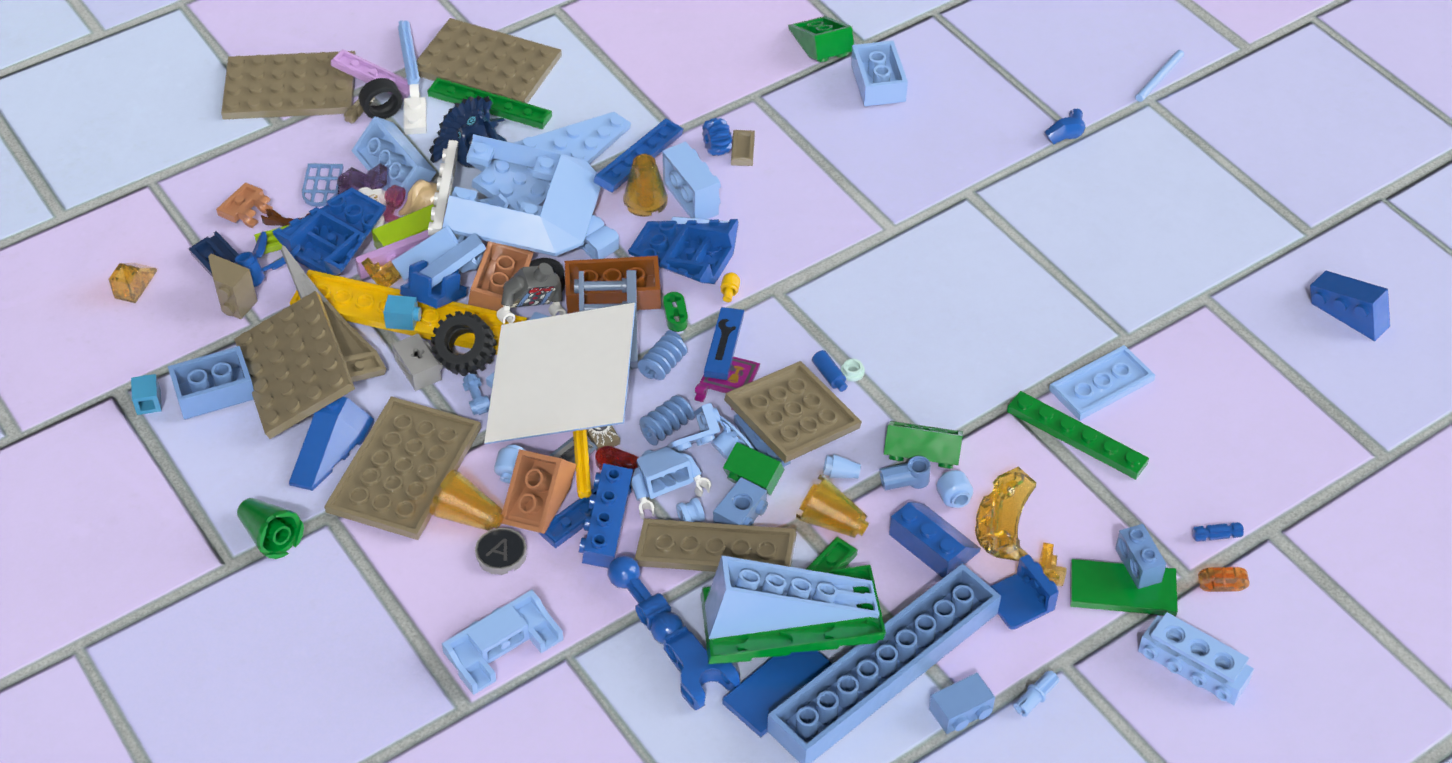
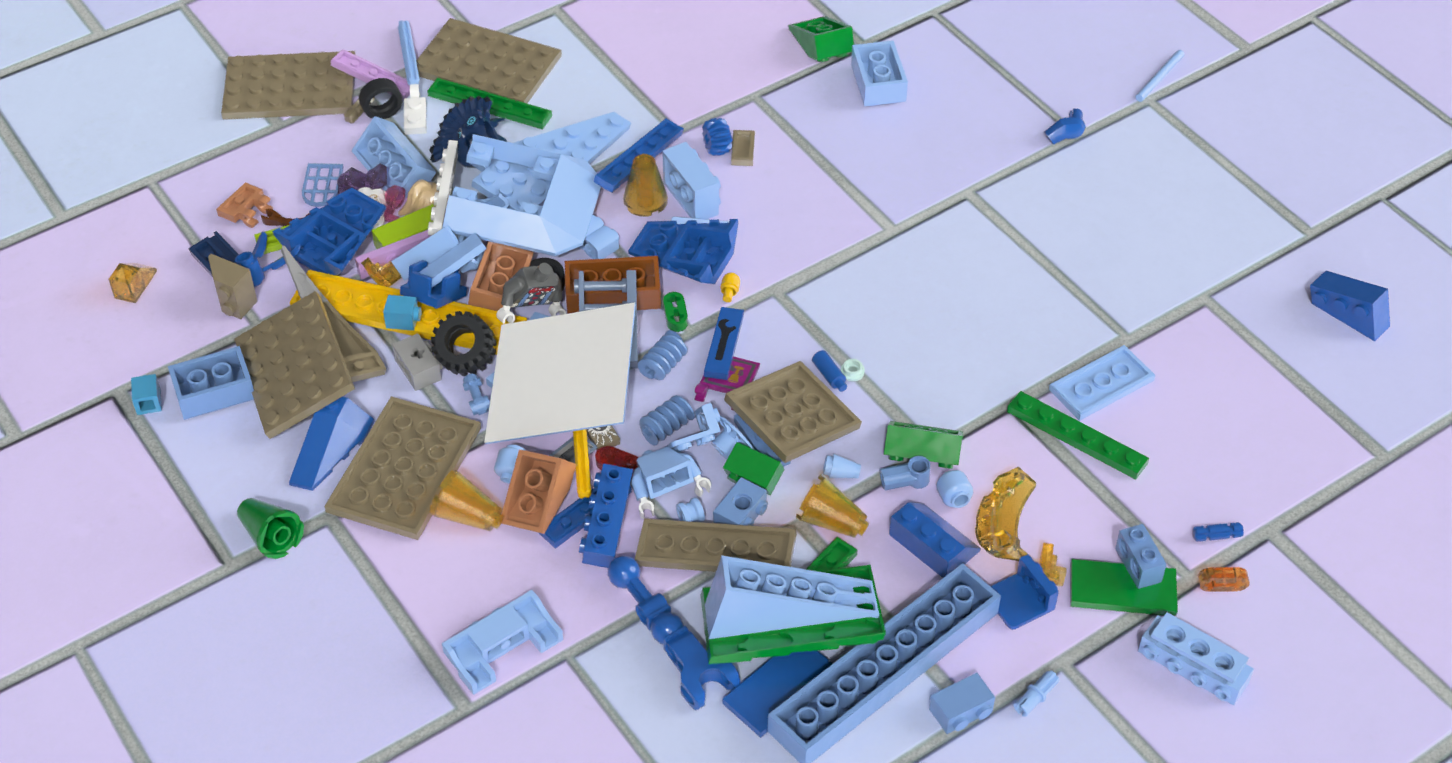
(501, 551): black tile -> none

